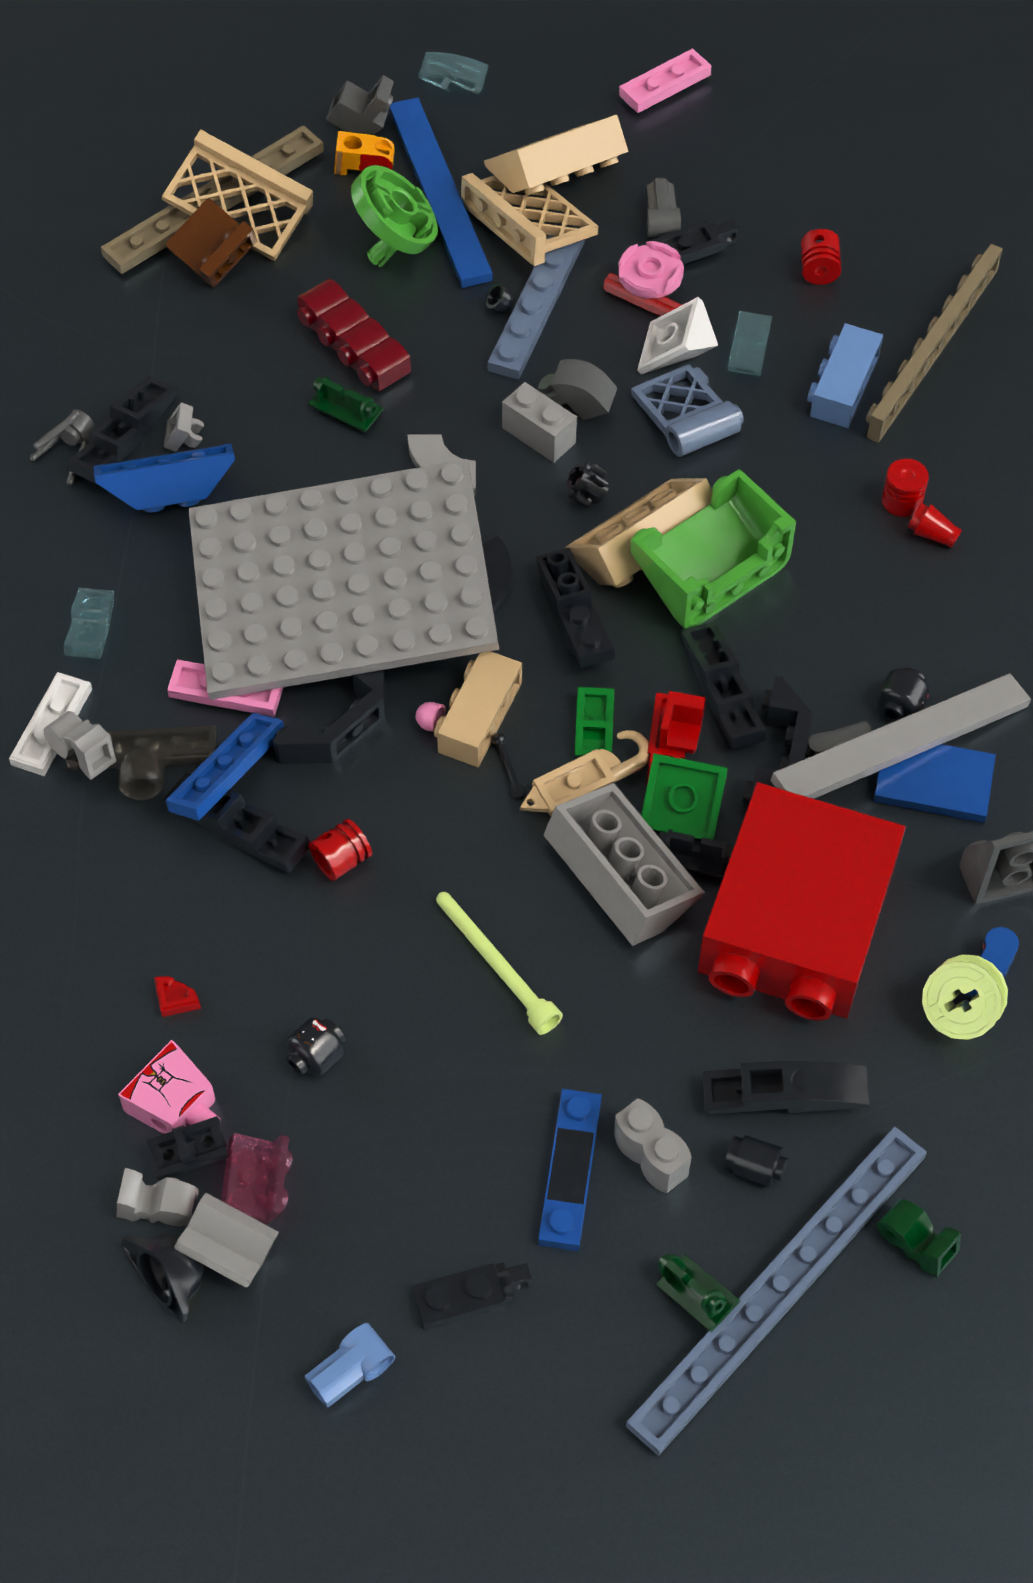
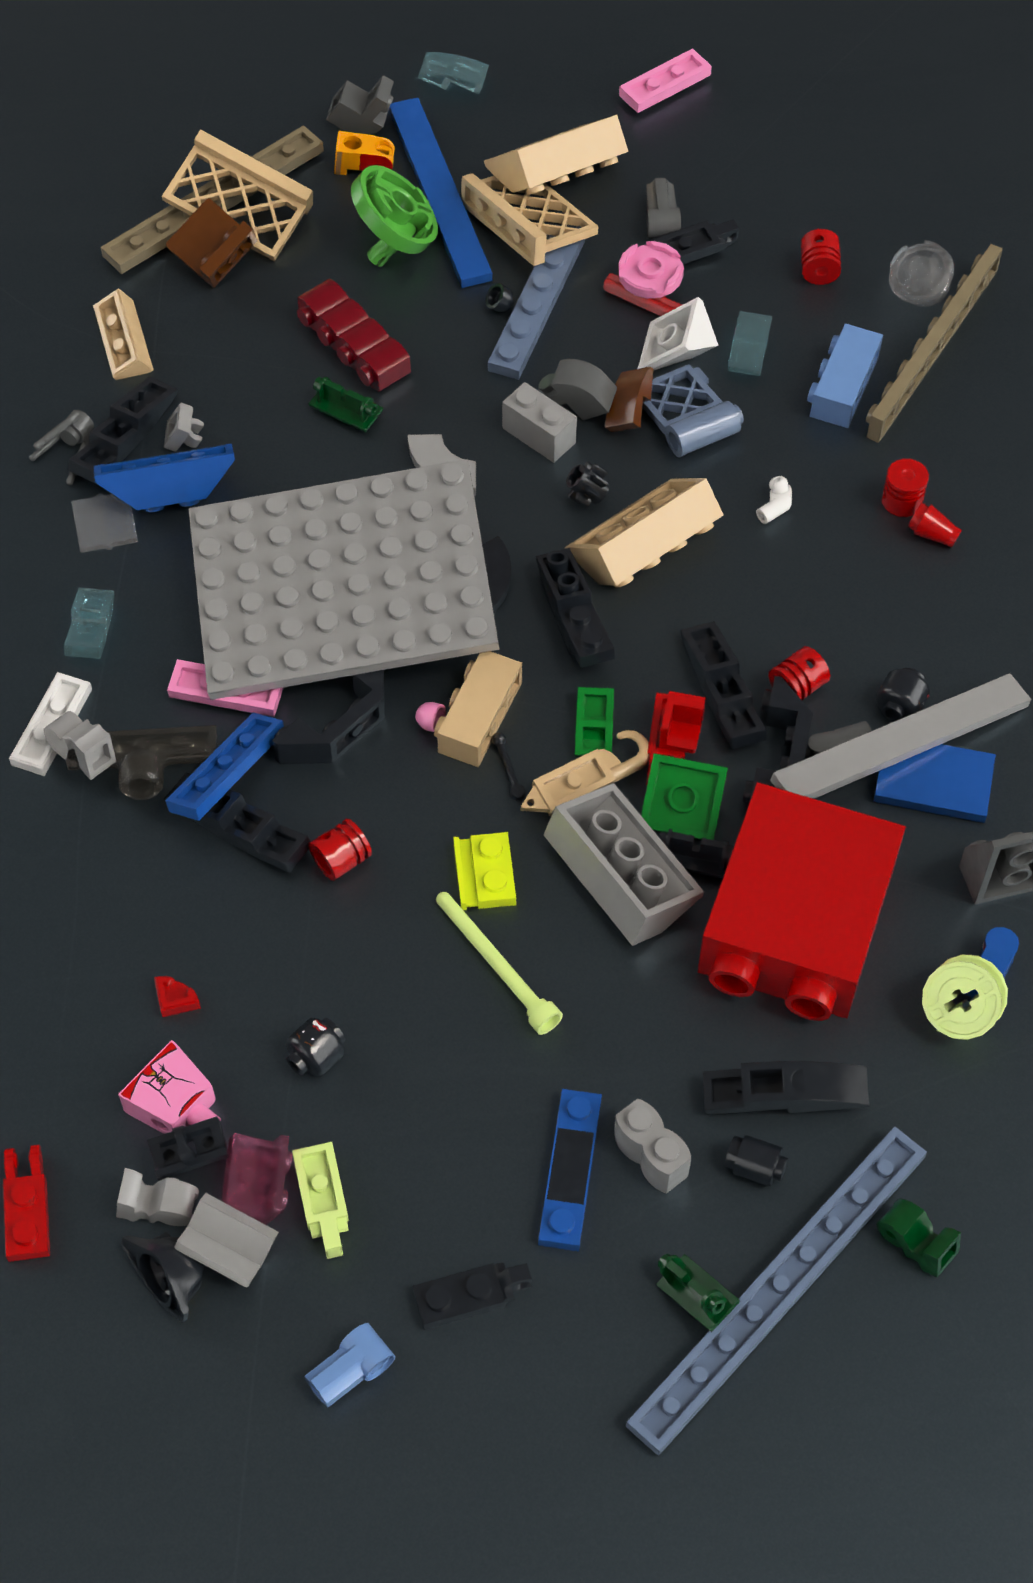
(25, 1208): none -> red hinge
(103, 522): none -> clear piece
(122, 336): none -> tan slope
(322, 1195): none -> yellowish green hinge
(485, 871): none -> neon yellow plate
(632, 390): none -> reddish brown slope
(716, 551): bright green windscreen -> none
(779, 500): none -> white arm
(798, 673): none -> red piece
(921, 274): none -> clear cone

